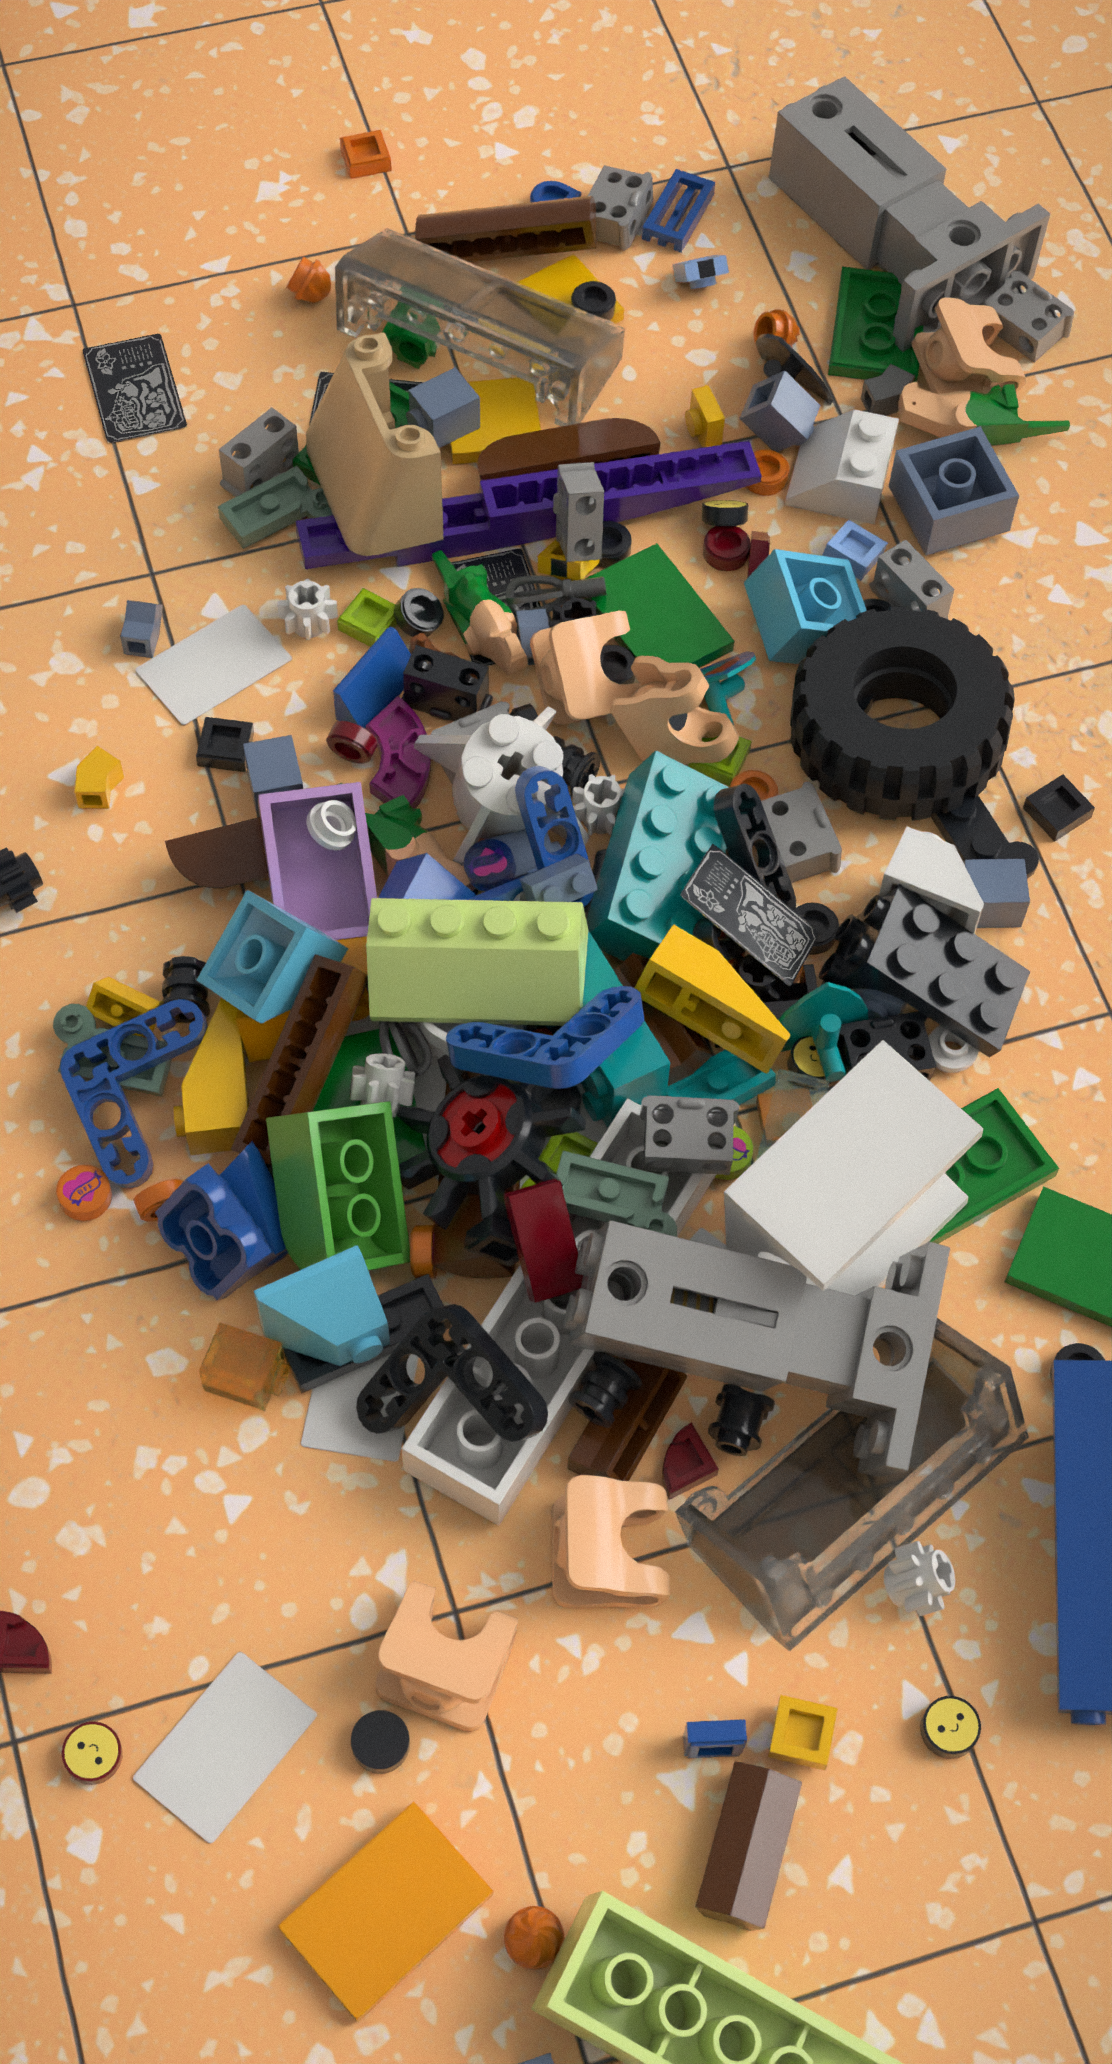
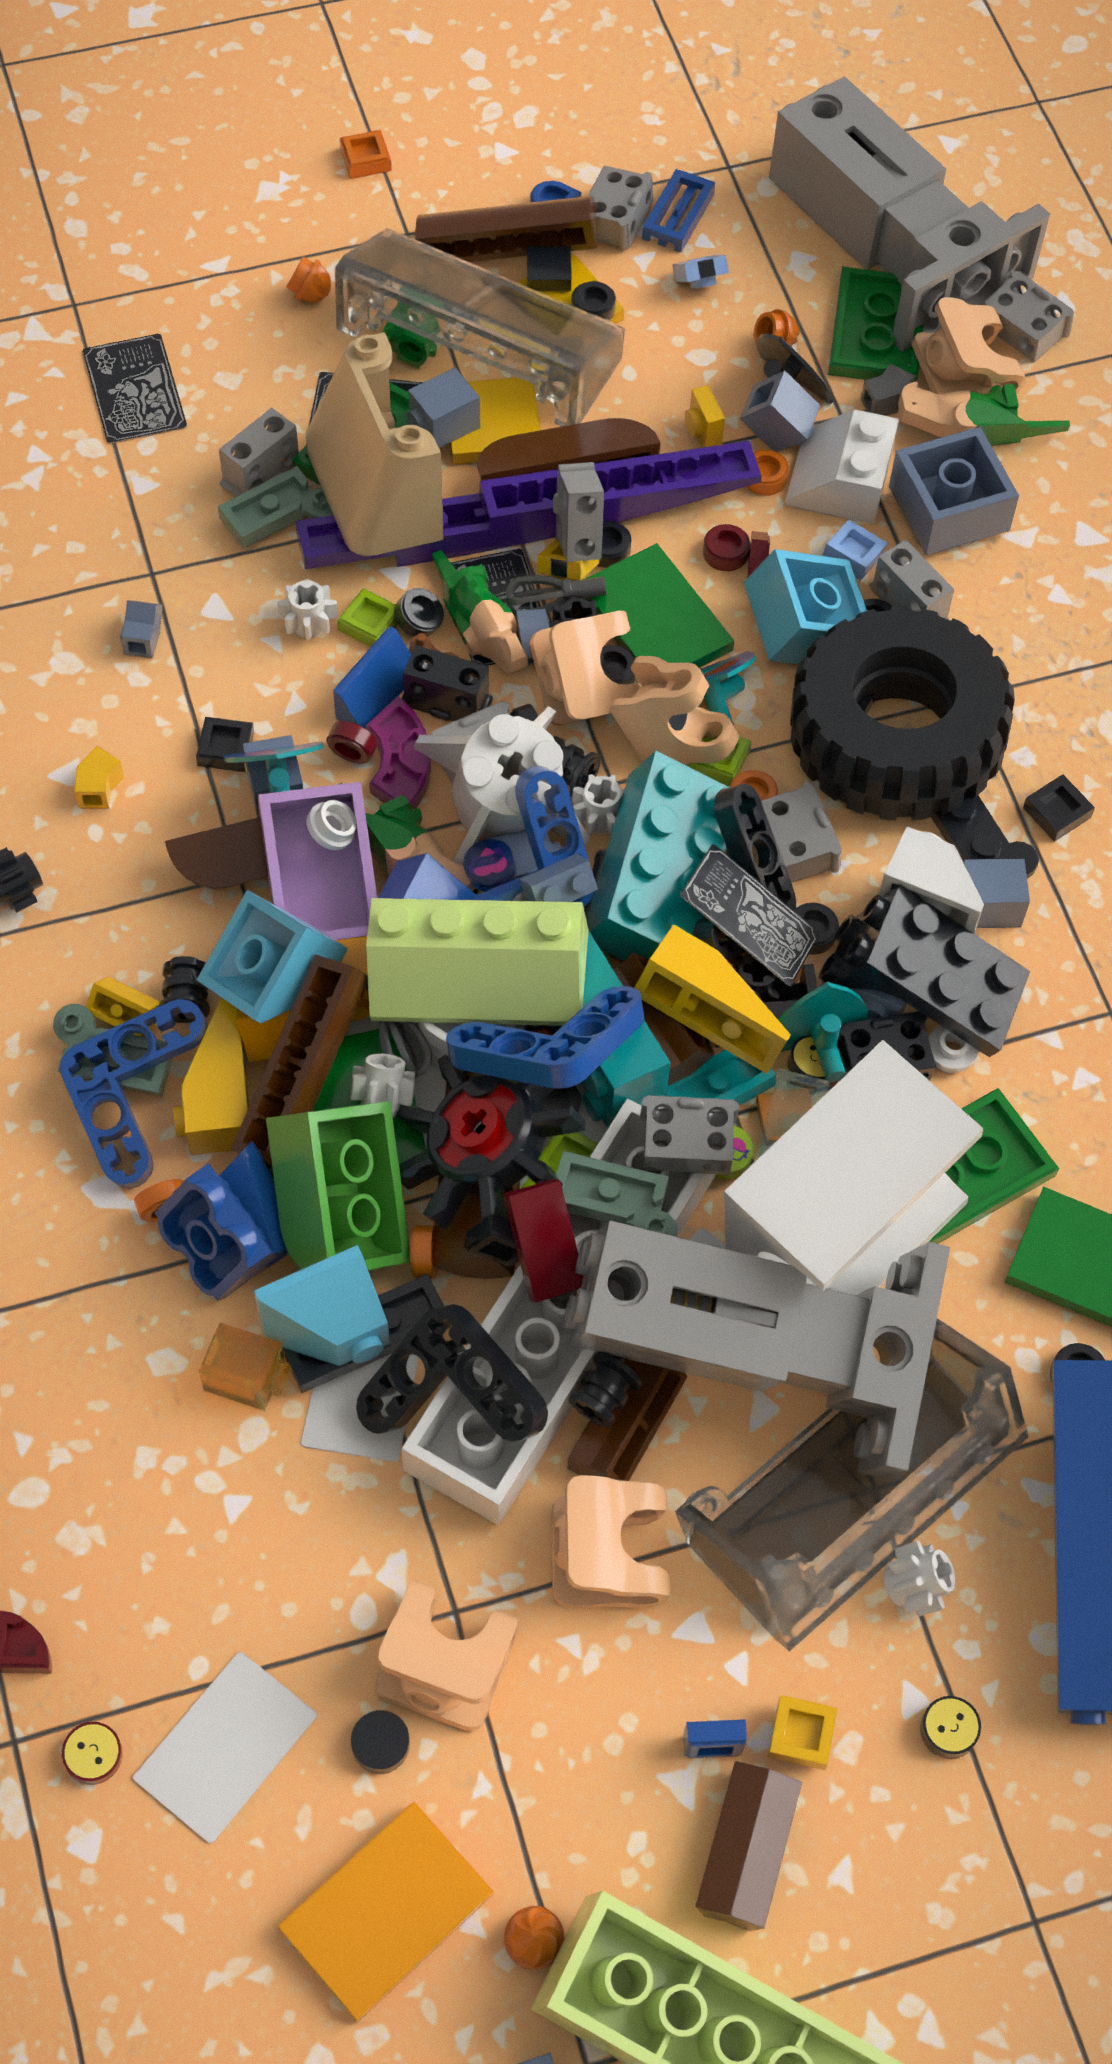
(84, 1192): orange tile -> none
(213, 664): white sticker -> none
(275, 762): none -> teal shield
(549, 268): none -> black tile
(687, 1463): dark red tile -> none
(725, 512): black tile -> none
(739, 1420): black brick -> none

